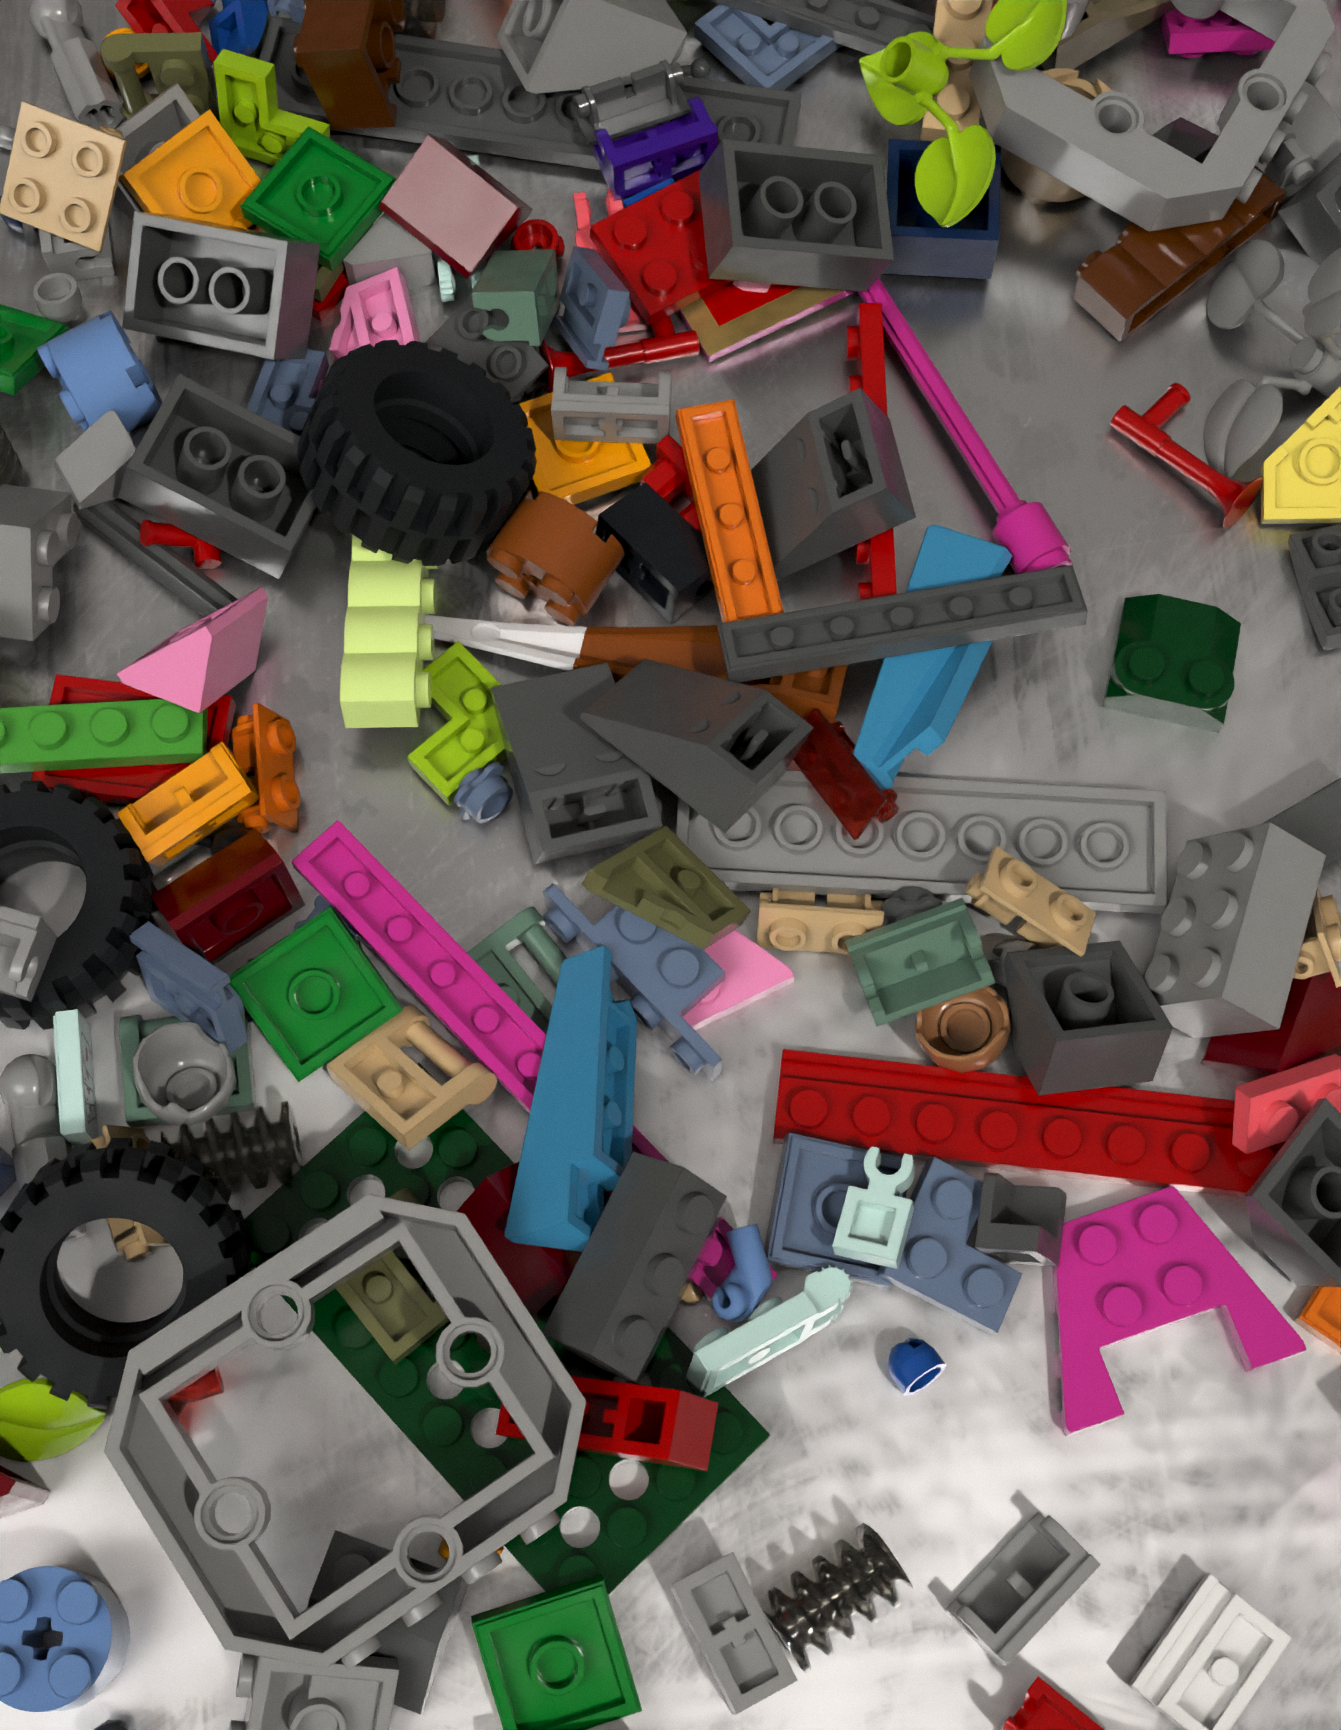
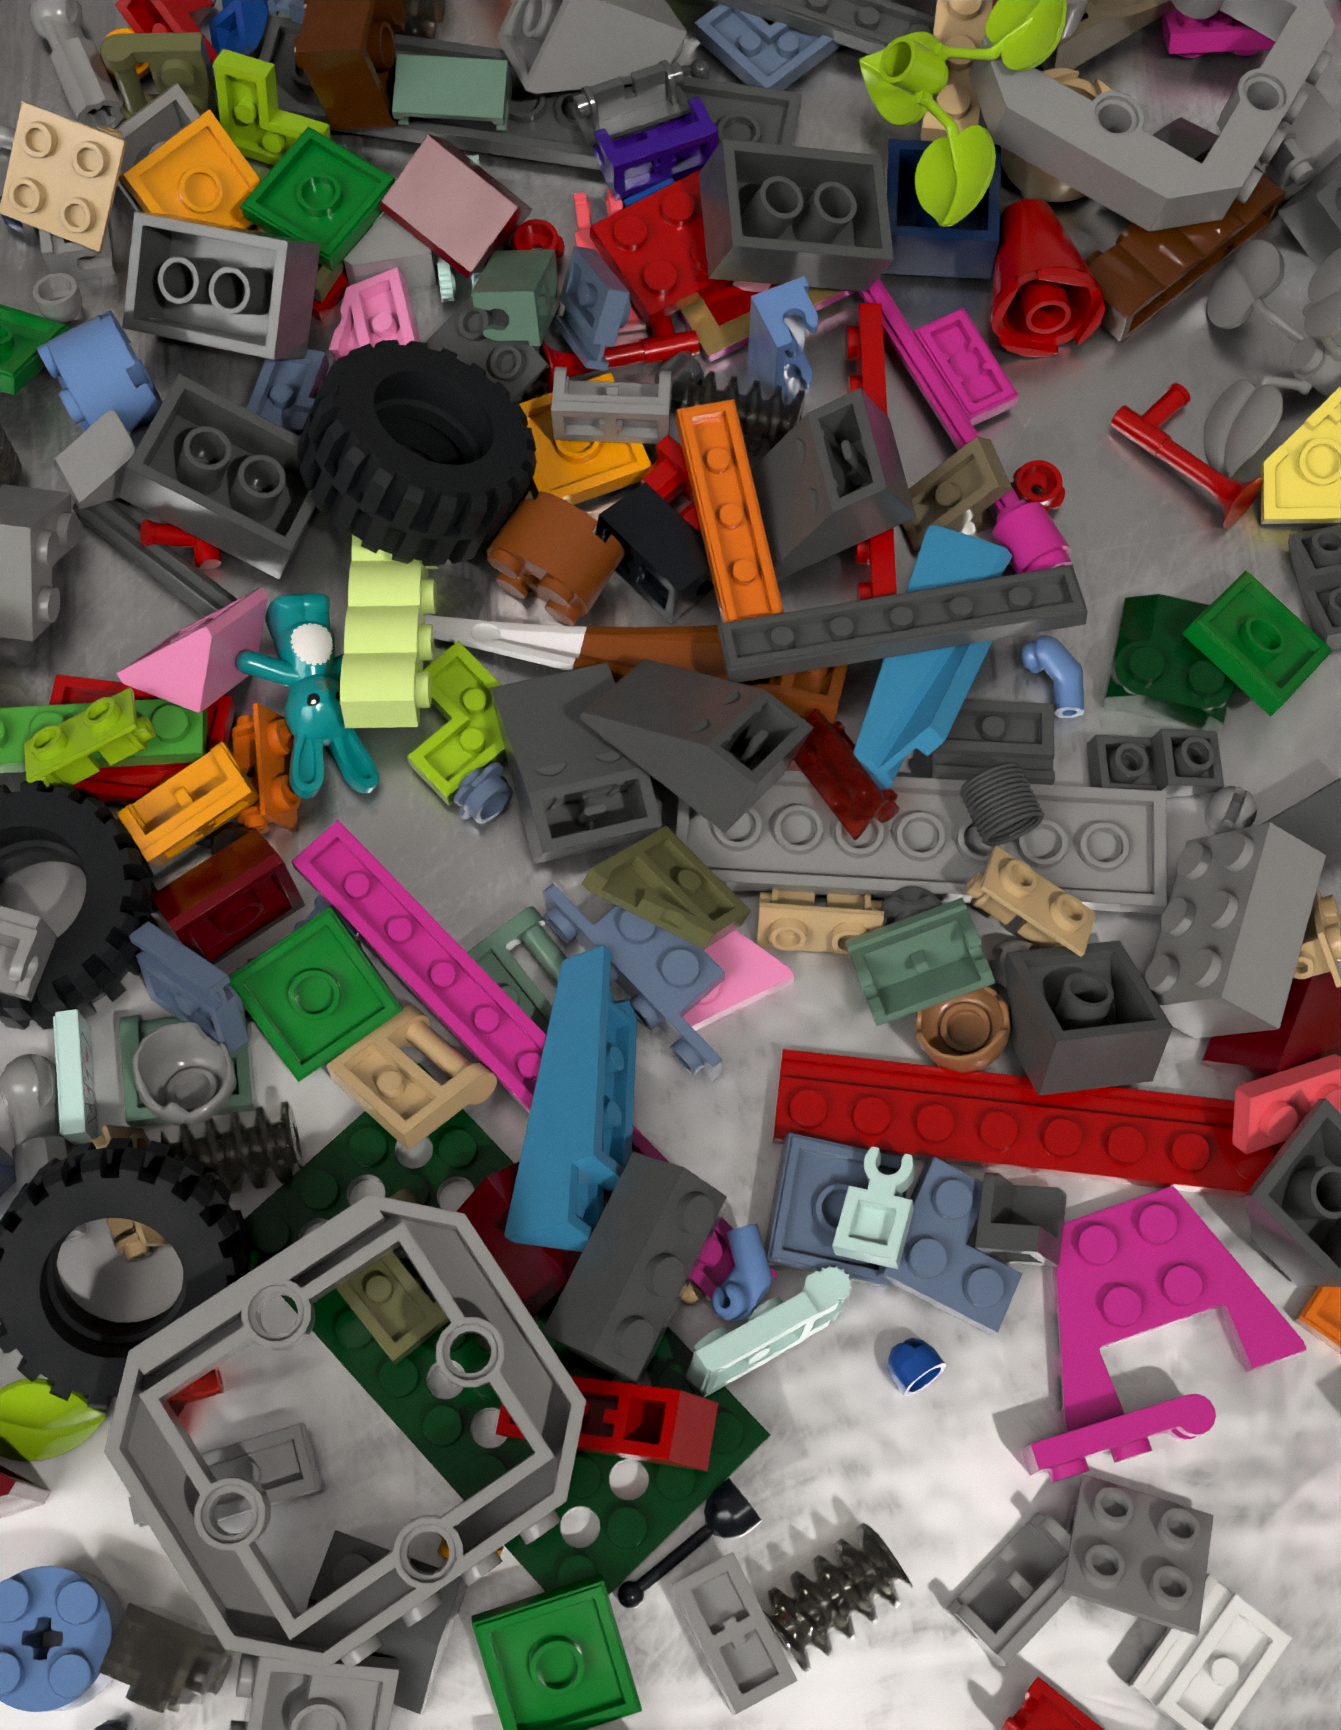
(64, 750): none -> lime hinge
(165, 1659): none -> clear smoke brick
(276, 1460): none -> light grey hinge
(313, 705): none -> teal animal
(452, 89): none -> sand green hinge
(681, 367): none -> dark grey hinge
(726, 1516): none -> black hinge
(759, 418): none -> clear smoke piece
(778, 333): none -> medium blue hinge
(959, 492): none -> dark tan slope
(967, 366): none -> dark pink plate
(996, 734): none -> dark grey plate
(1001, 803): none -> dark grey piece
(1040, 284): none -> red cone
(1040, 475): none -> red plate
(1064, 670): none -> medium blue arm
(1122, 1436): none -> dark pink plate
(1138, 1554): none -> light grey hinge
(1169, 761): none -> dark grey slope
(1218, 807): none -> light grey hinge
(1257, 642): none -> green tile

